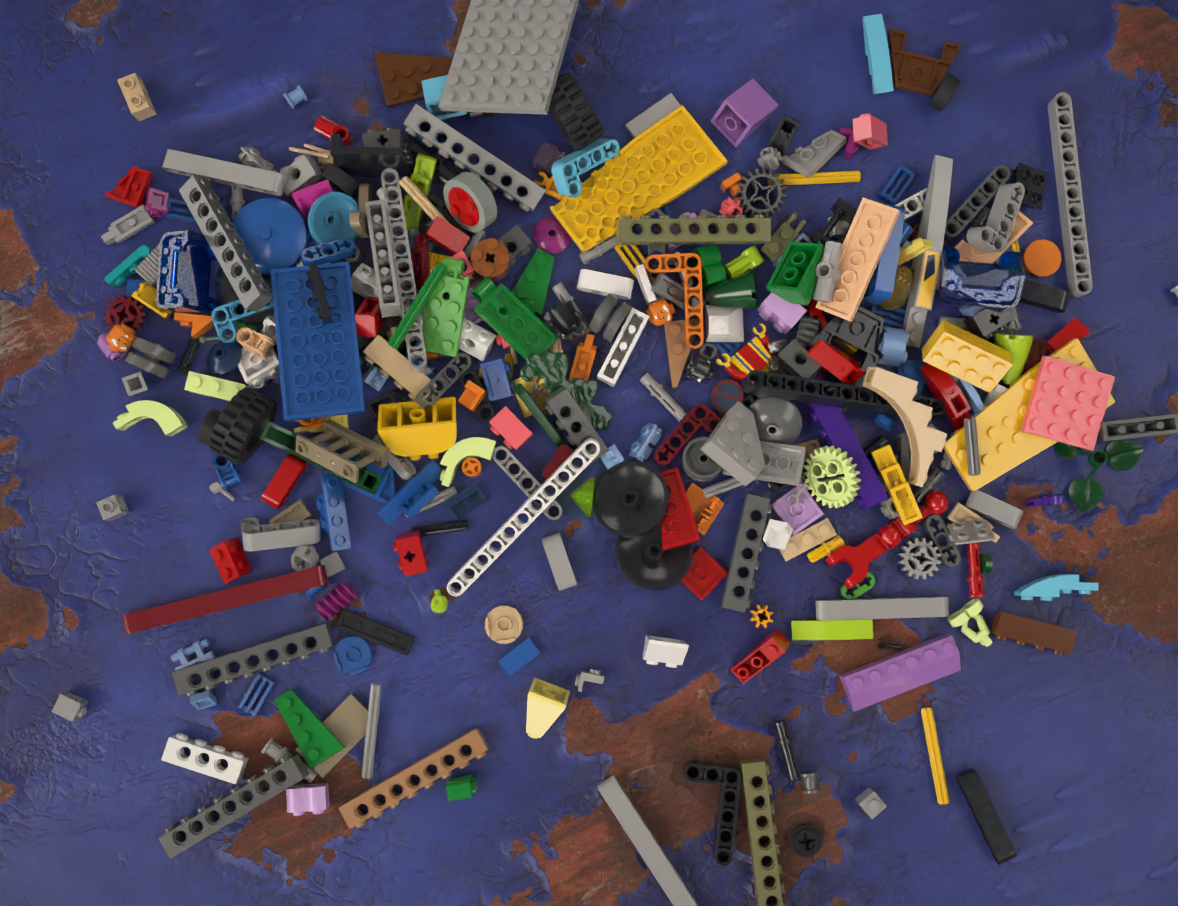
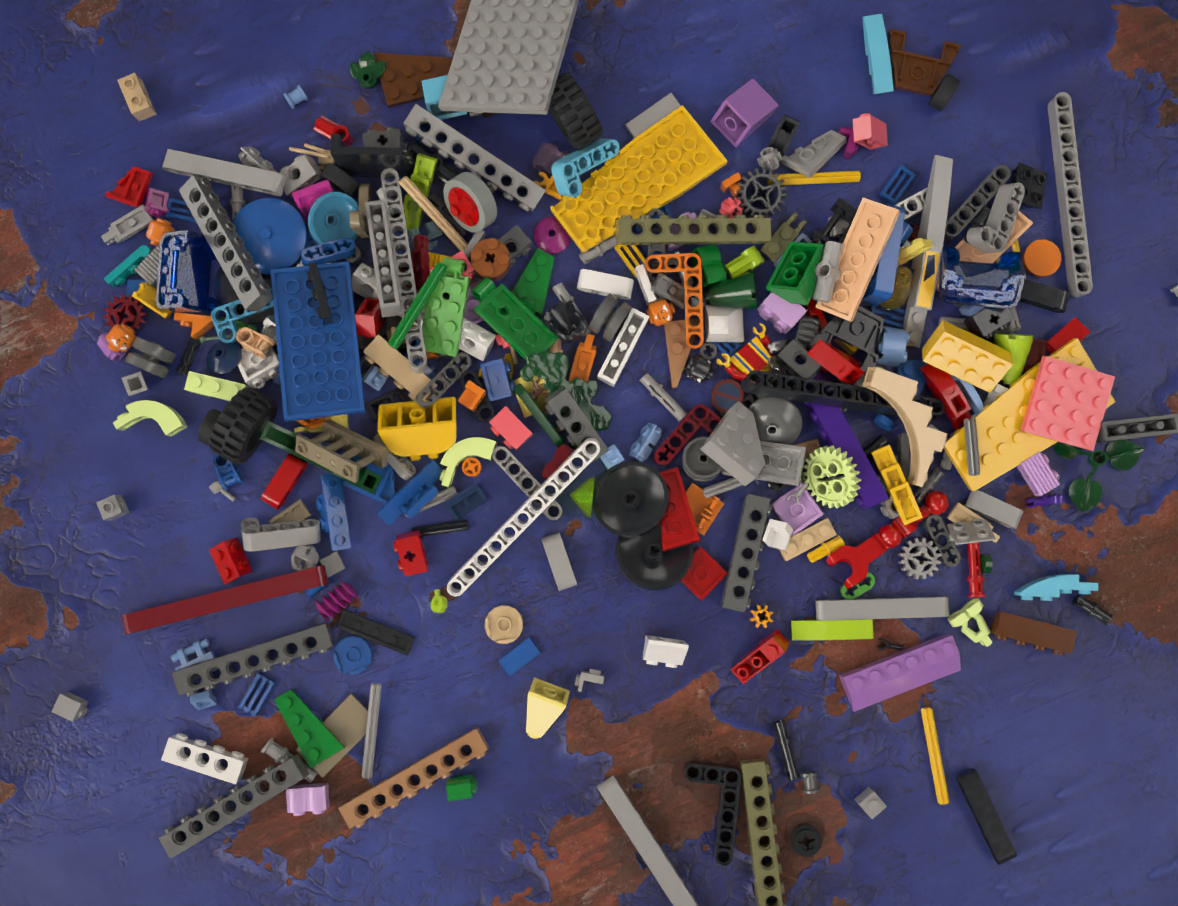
(157, 229): none -> orange head
(367, 68): none -> dark green plate
(447, 236): red hinge -> none
(1039, 474): none -> lavender brick
(1092, 609): none -> black pin

